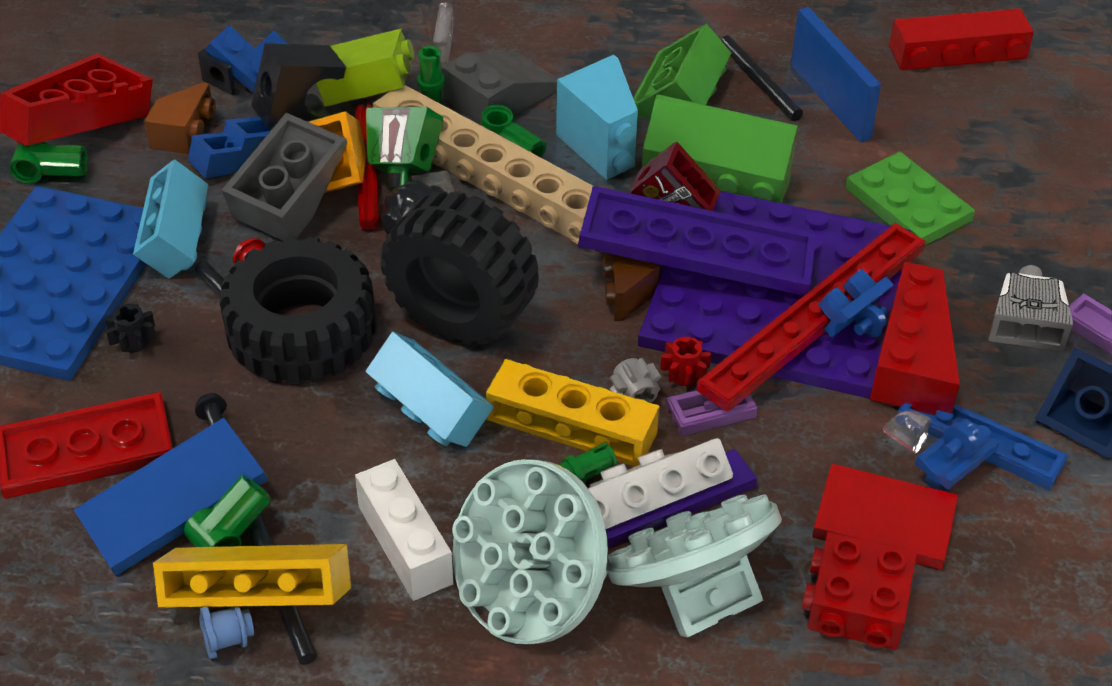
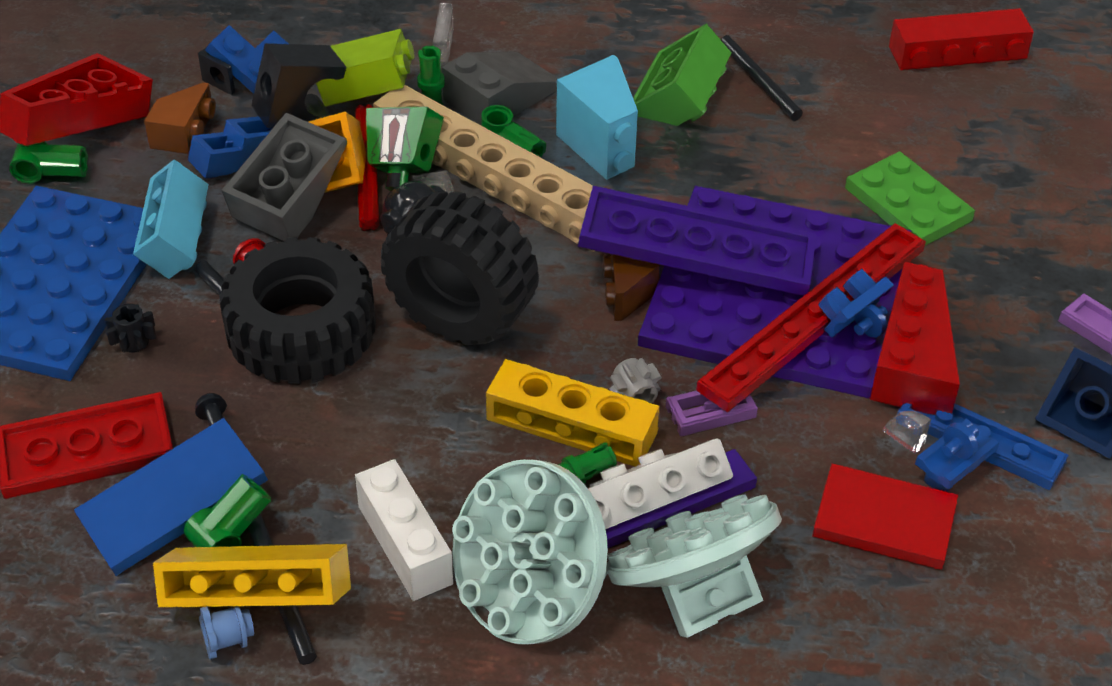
(428, 390): medium azure brick -> none
(676, 179): dark red torso -> none
(685, 361): red gear -> none
(733, 148): bright green slope -> none
(835, 74): blue tile -> none
(860, 590): red brick -> none
(1032, 311): light grey torso -> none

